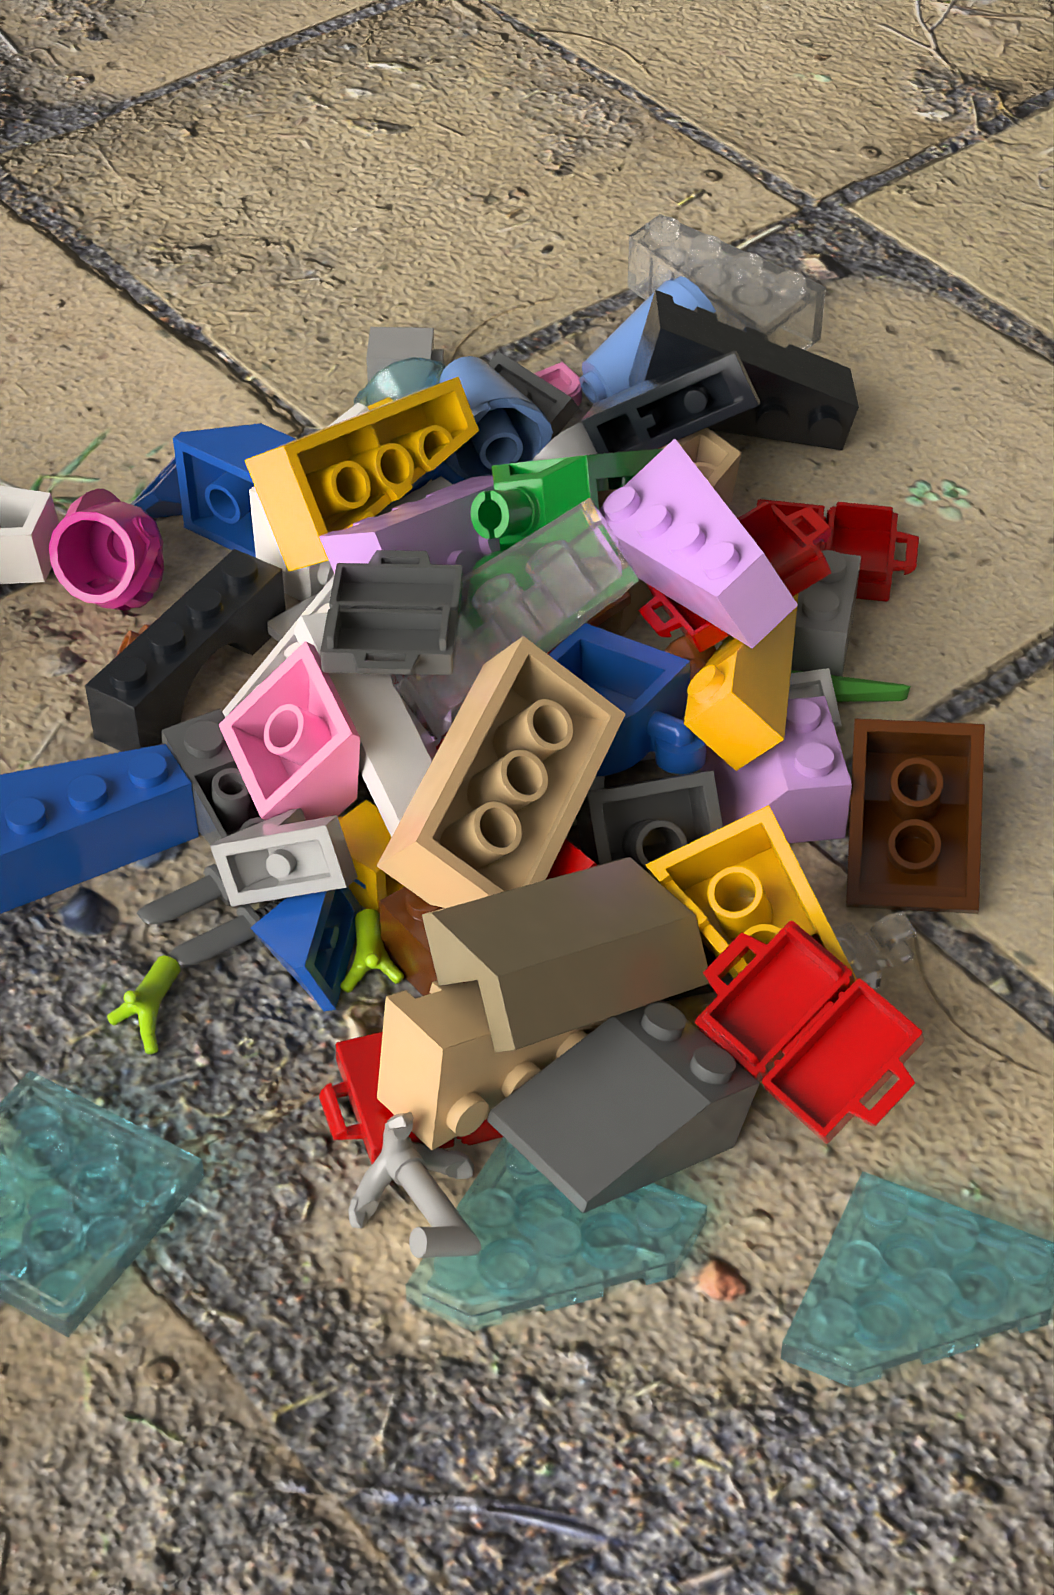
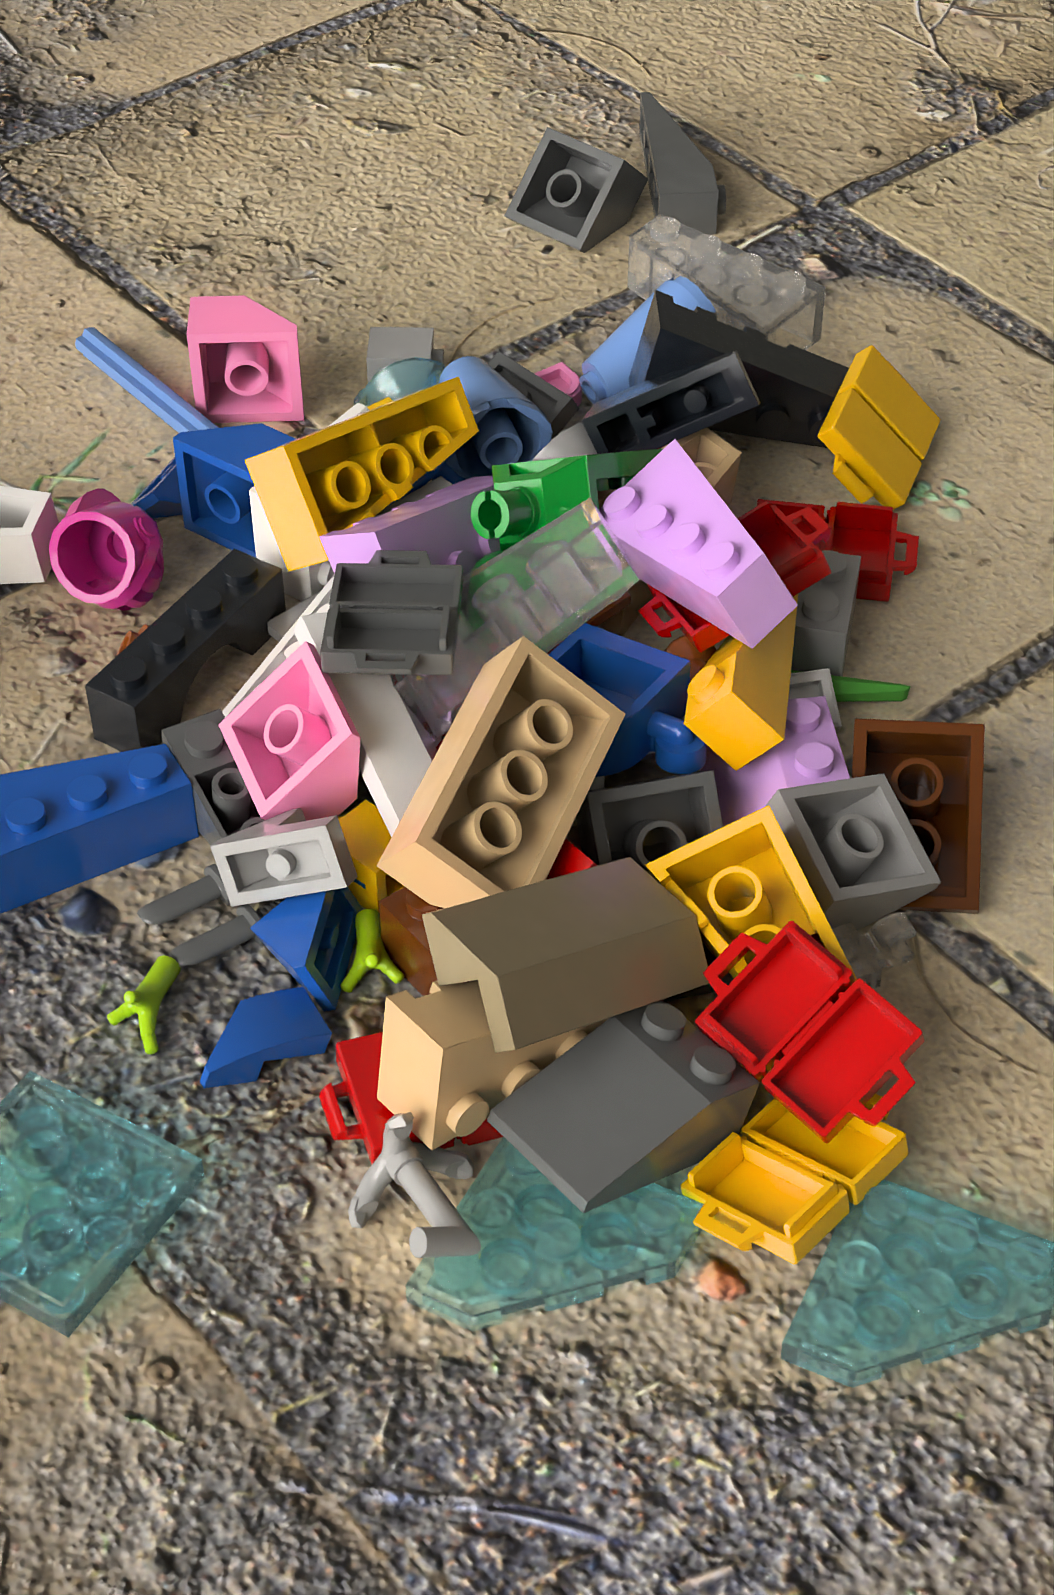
(140, 382): none -> medium blue axle
(243, 361): none -> bright pink slope
(263, 1030): none -> blue slope
(575, 192): none -> dark grey slope
(677, 171): none -> dark grey slope
(787, 1184): none -> yellow piece
(854, 847): none -> light grey slope
(878, 431): none -> yellow piece

